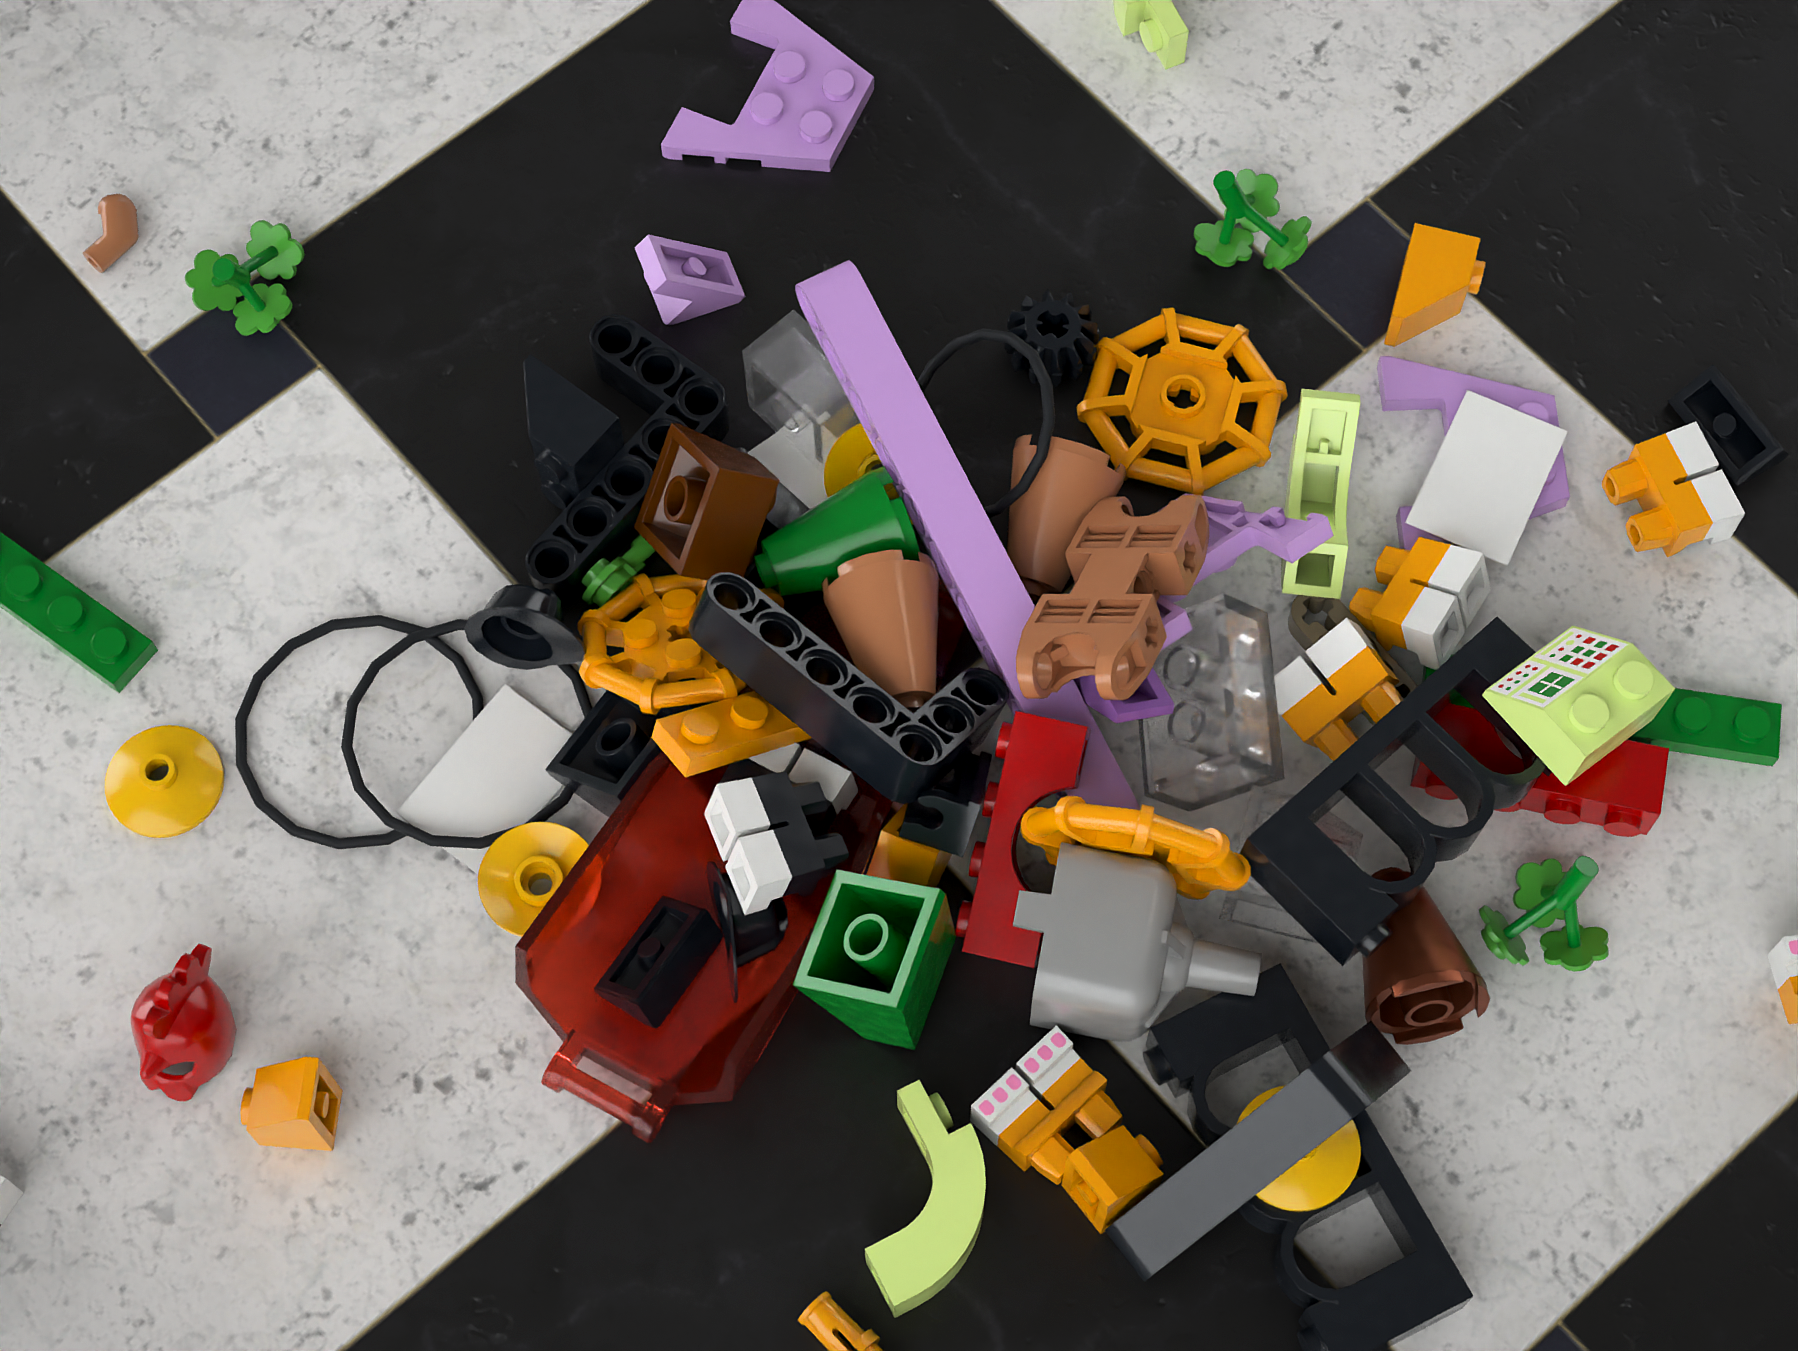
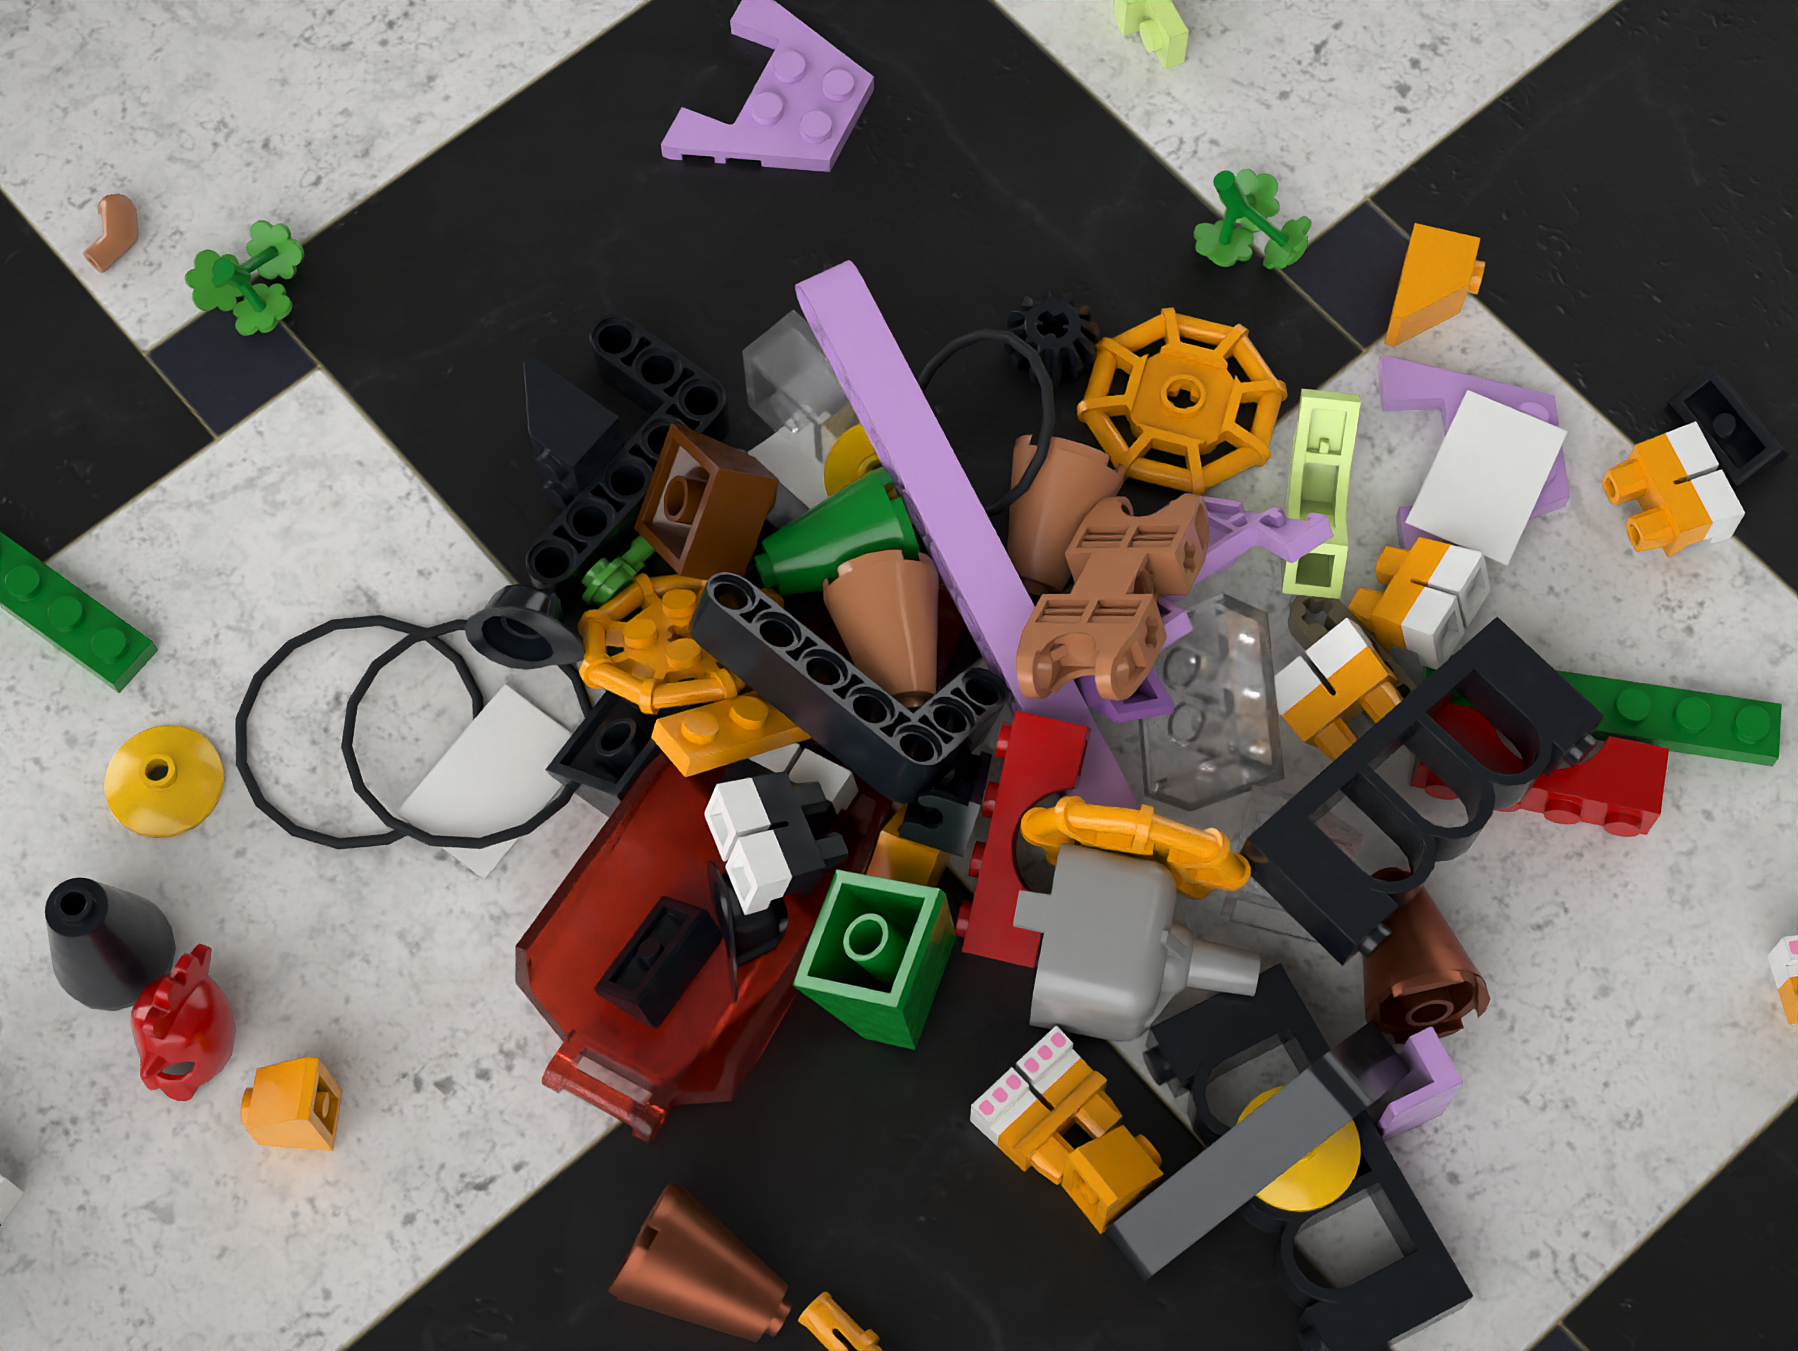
(106, 943): none -> black cone
(519, 860): yellow dish -> none
(687, 278): lavender slope -> none
(699, 1272): none -> copper cone
(935, 1246): yellowish green arch -> none
(1425, 1089): none -> lavender panel
(1548, 896): bright green plant -> none
(1579, 699): yellowish green slope -> none

